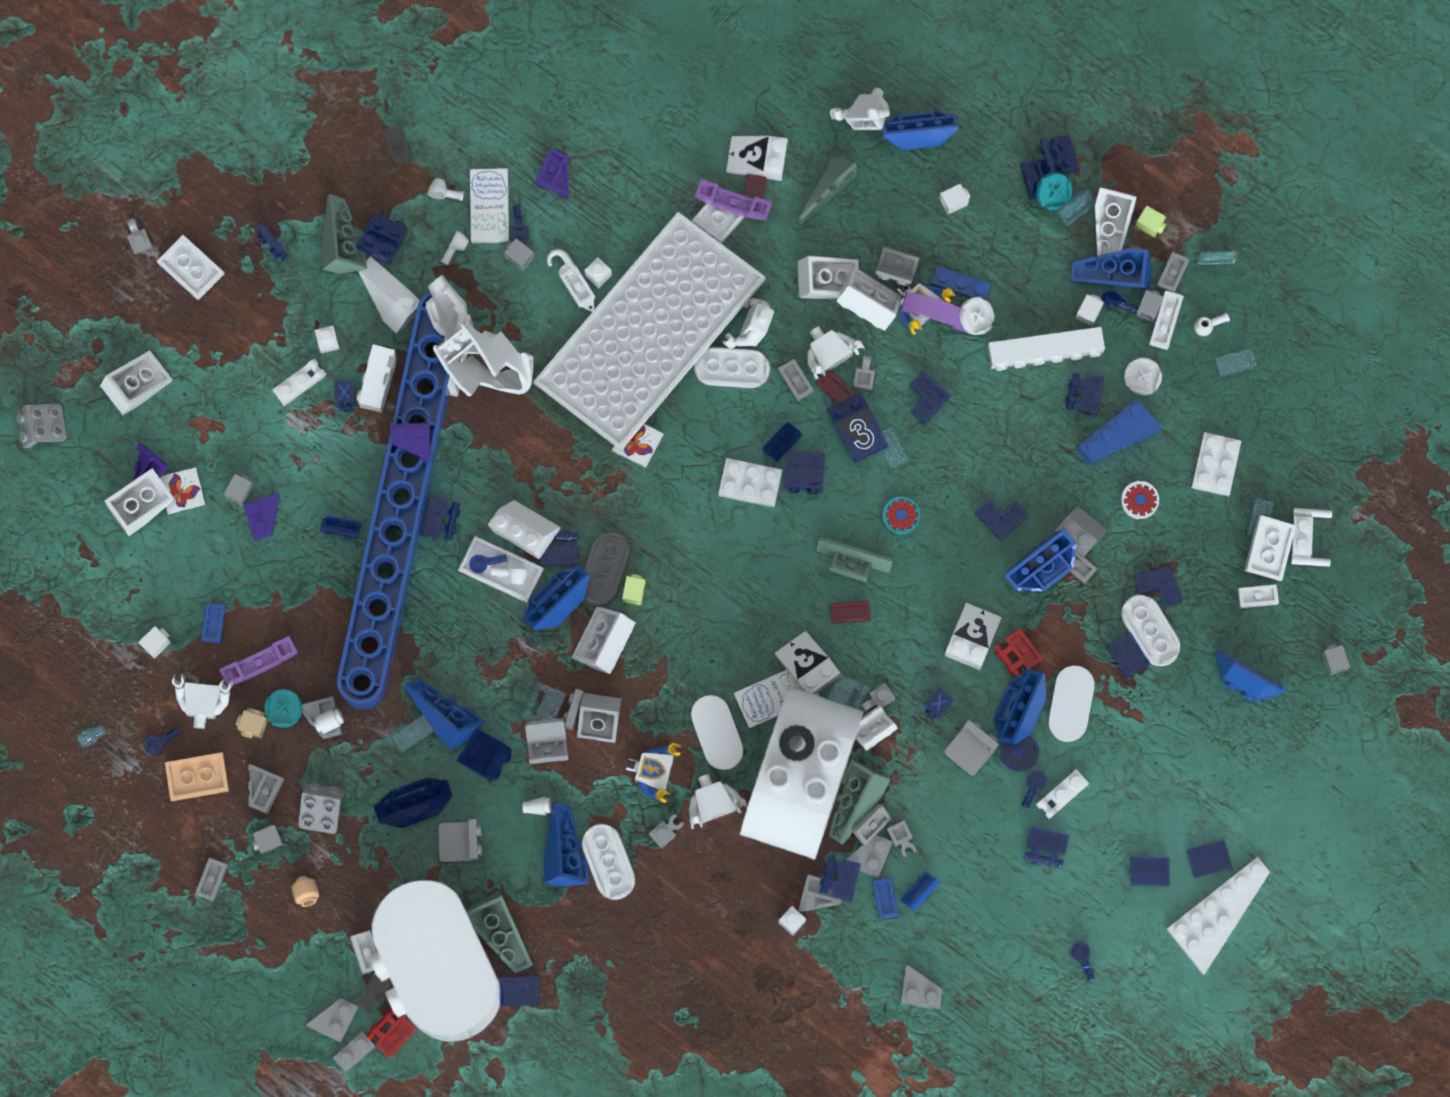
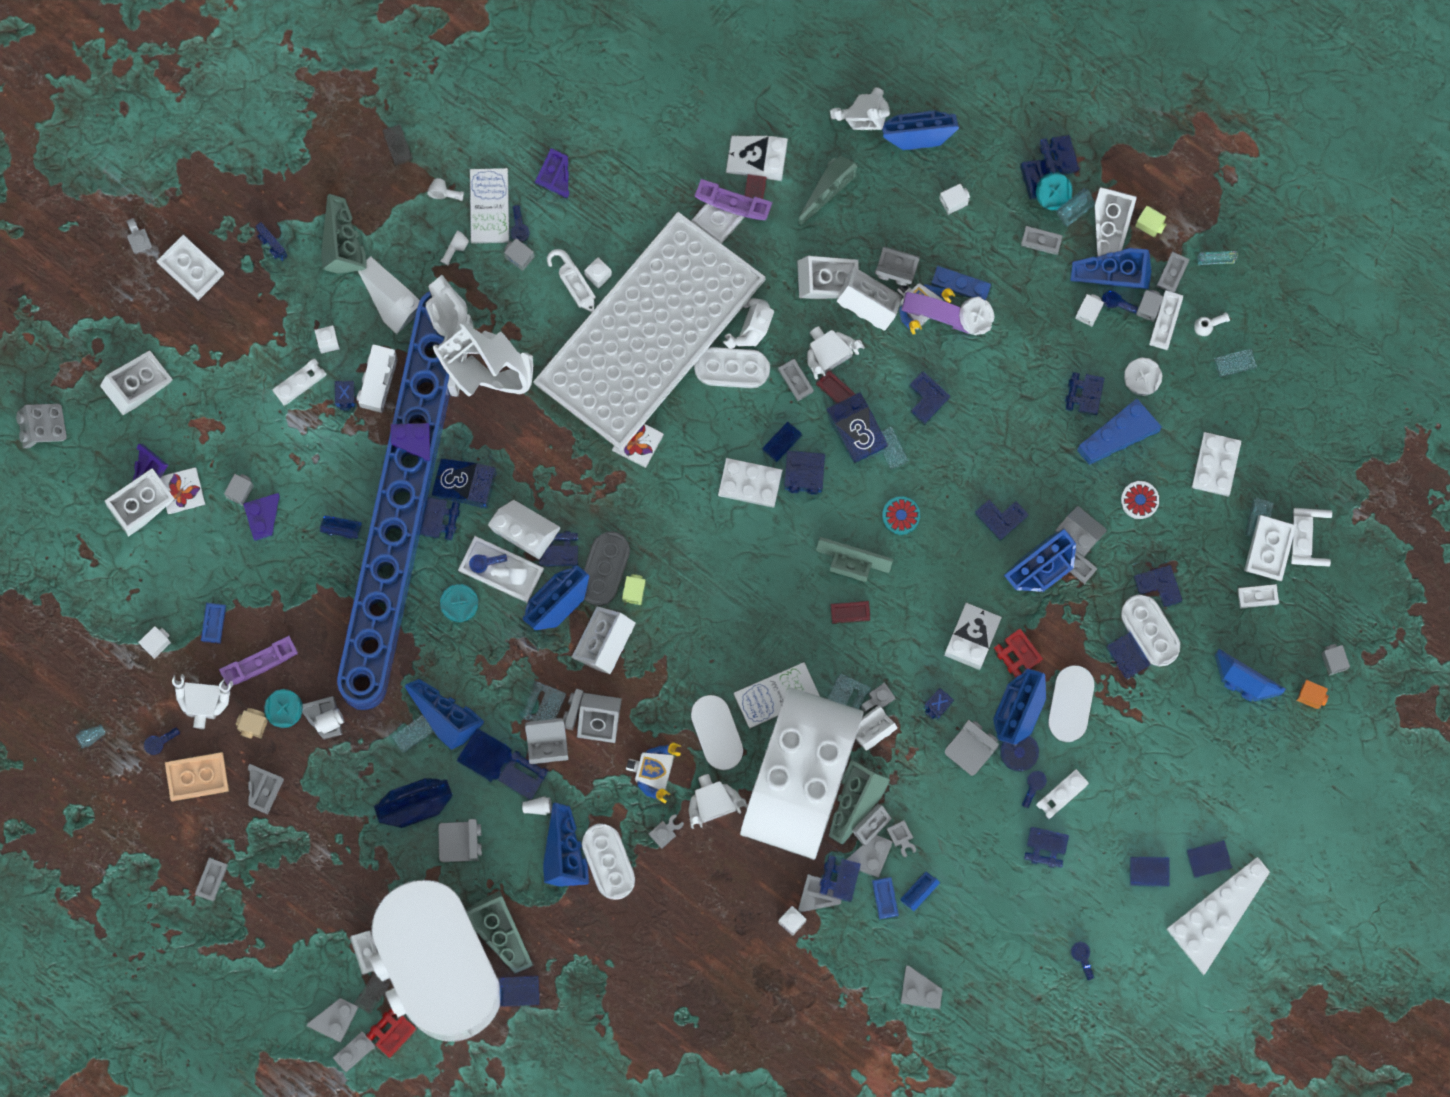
(267, 839): light grey brick -> none
(305, 891): light nougat head -> none
(320, 808): light grey bracket -> none
(382, 237): clear blue plate -> none
(459, 603): none -> teal tile
(464, 482): none -> clear blue slope
(520, 781): none -> clear blue plate
(796, 755): black tyre -> none
(808, 664): white slope -> none
(864, 376): light grey plate -> none
(1041, 240): none -> light grey plate
(1046, 348): white brick -> none
(1313, 695): none -> orange brick

